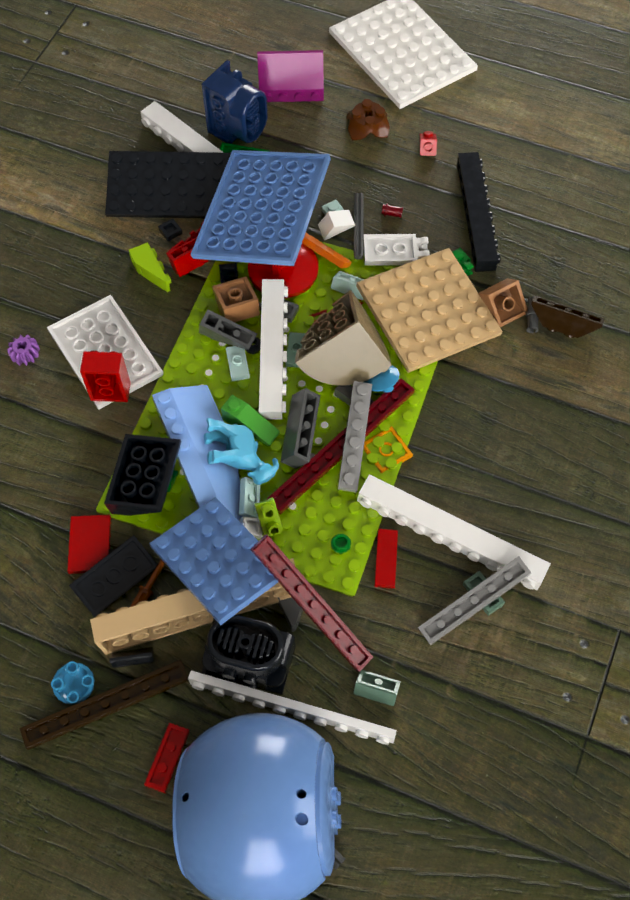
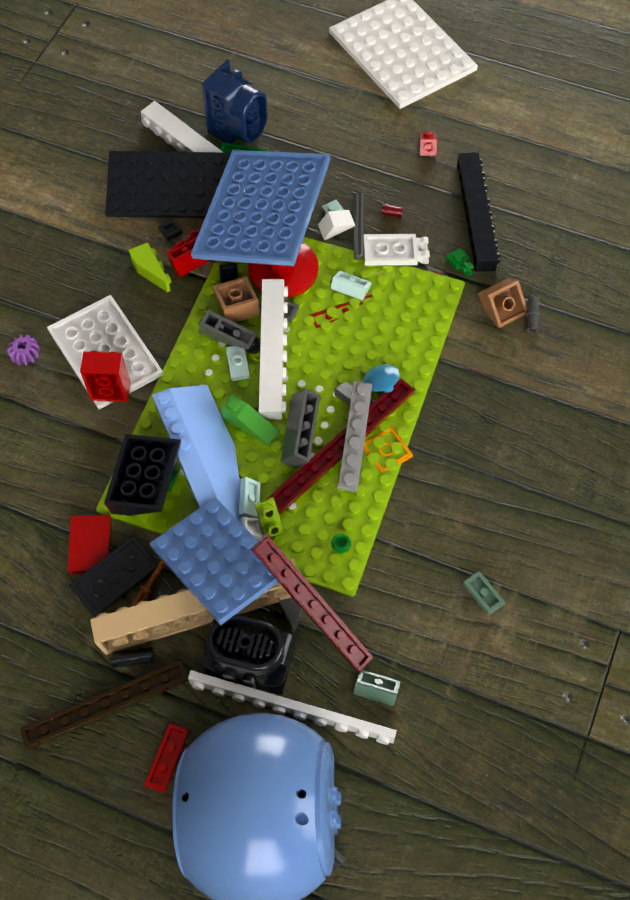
(73, 683): dark azure dish -> none
(240, 450): medium azure animal -> none
(291, 75): magenta slope -> none
(293, 344): sand green plate -> none
(326, 251): orange tile -> none
(343, 345): brick -> none
(368, 118): reddish brown brick -> none
(386, 558): red tile -> none
(428, 309): tan plate -> none
(448, 529): white brick -> none
(474, 600): light grey plate -> none
(564, 318): dark brown wedge -> none

